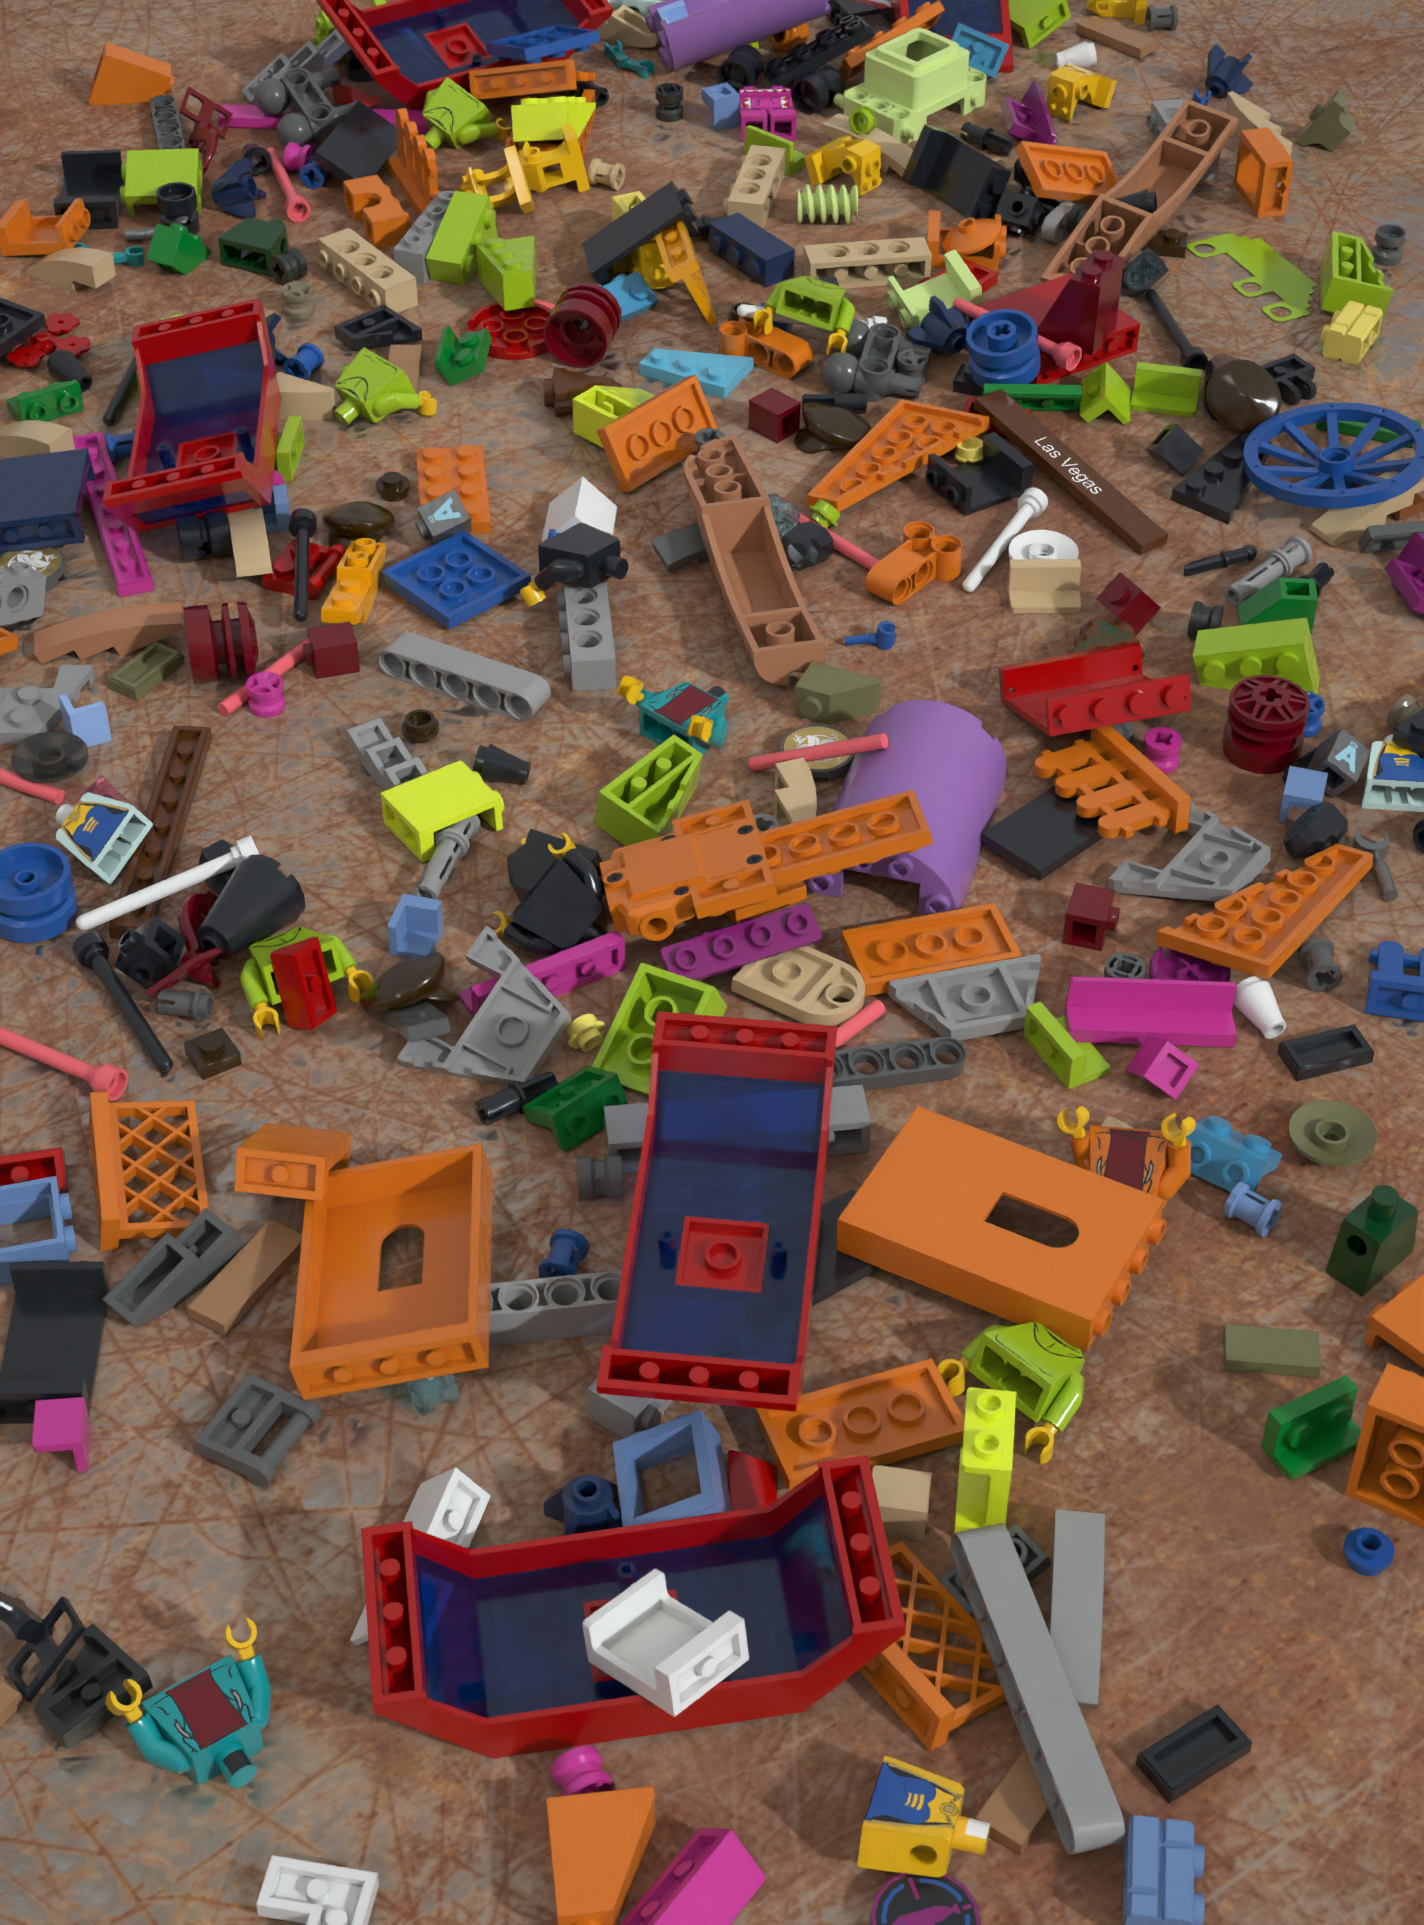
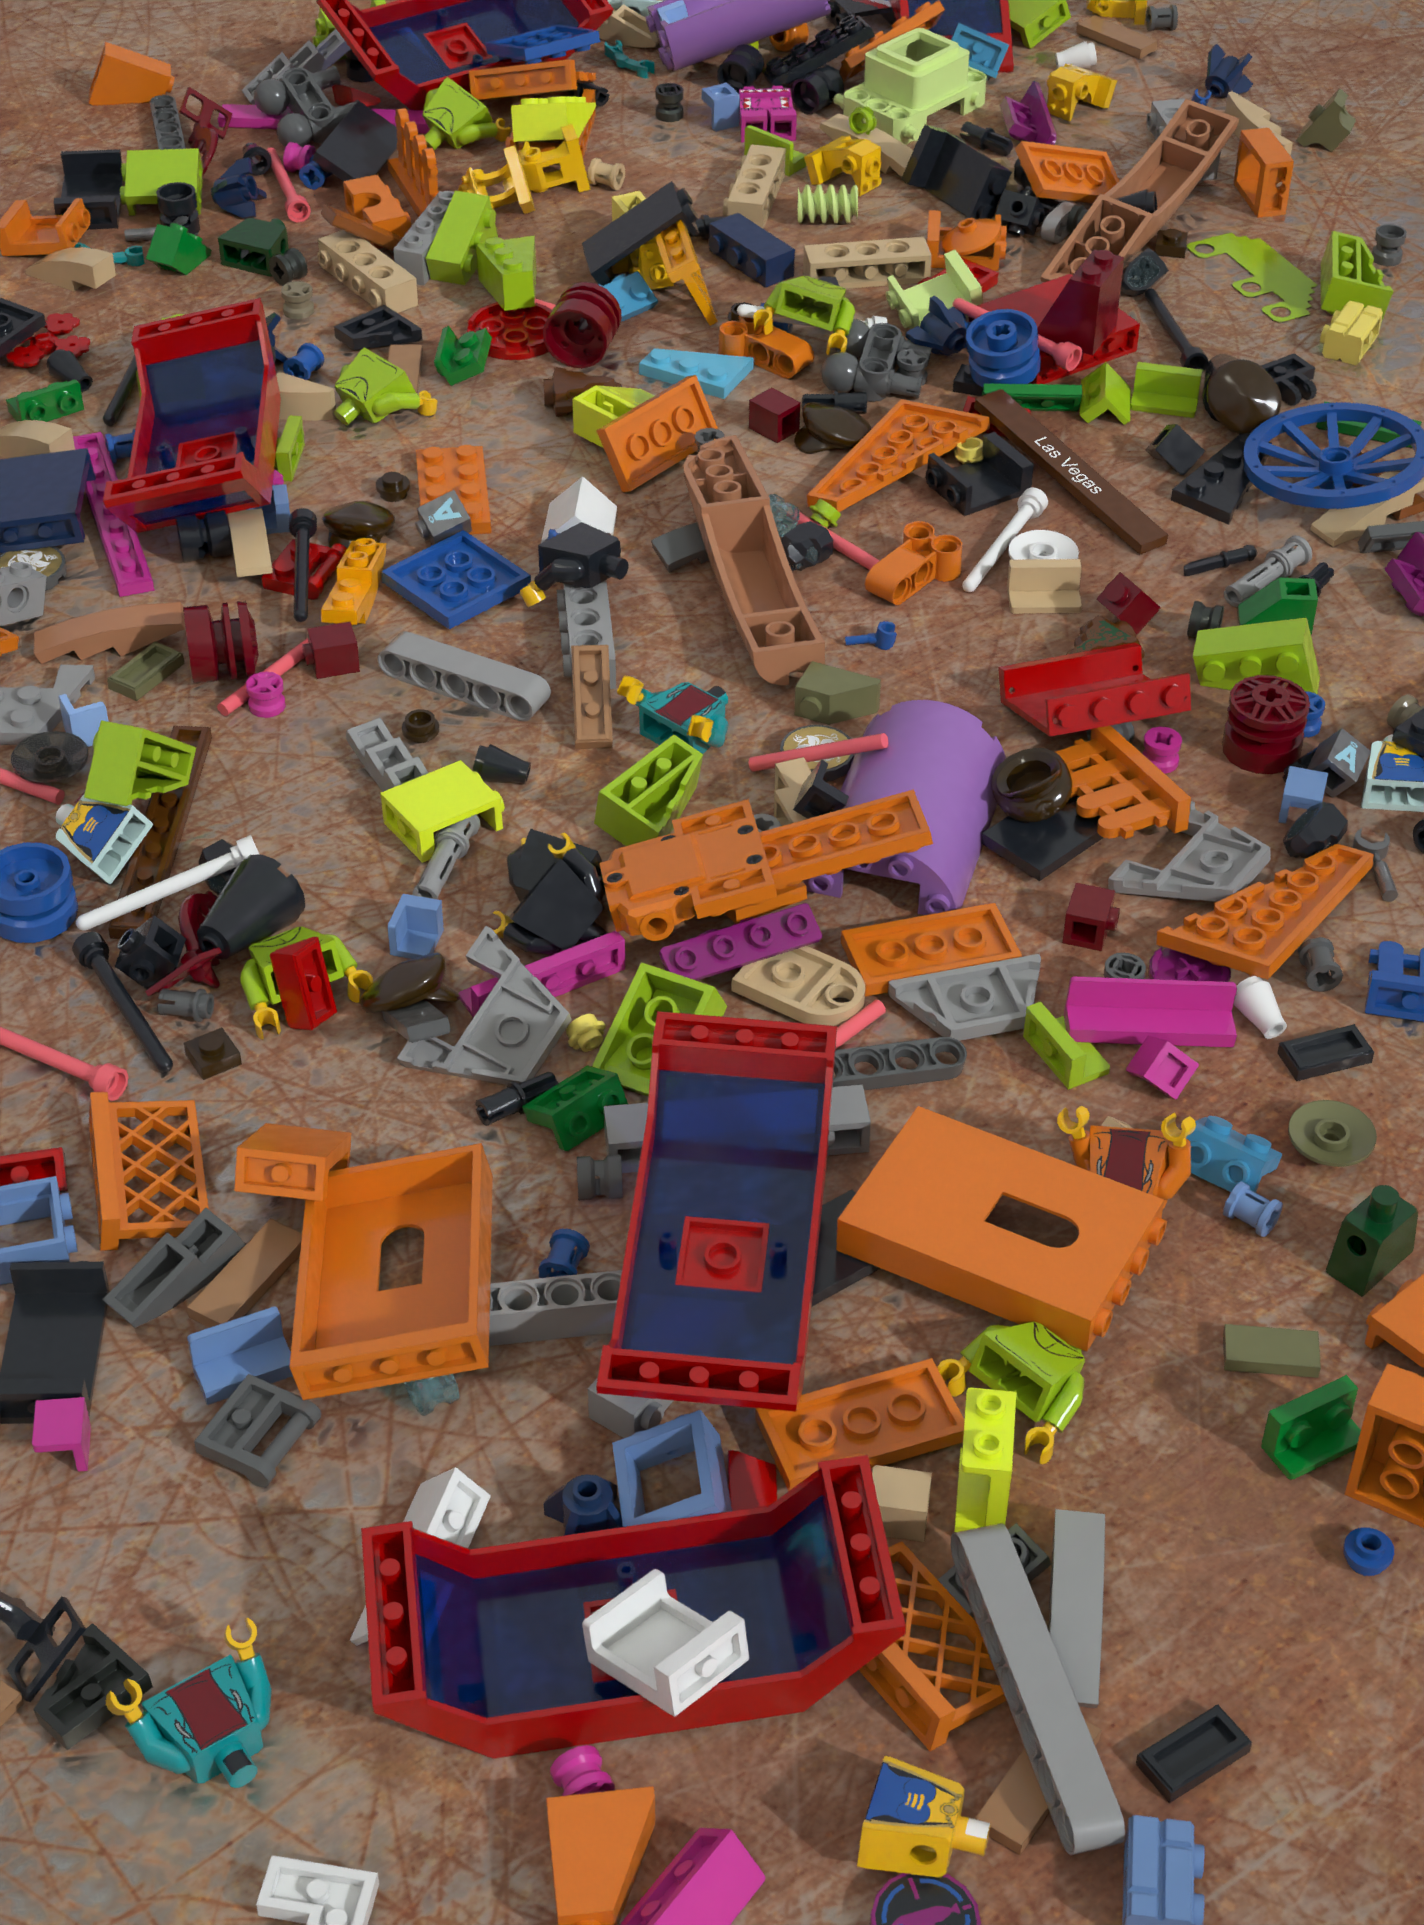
(135, 764): none -> lime wedge
(237, 1348): none -> medium blue panel
(360, 228): none -> dark orange tile
(591, 696): none -> medium nougat tile
(819, 796): none -> black panel
(1032, 785): none -> dark brown piece

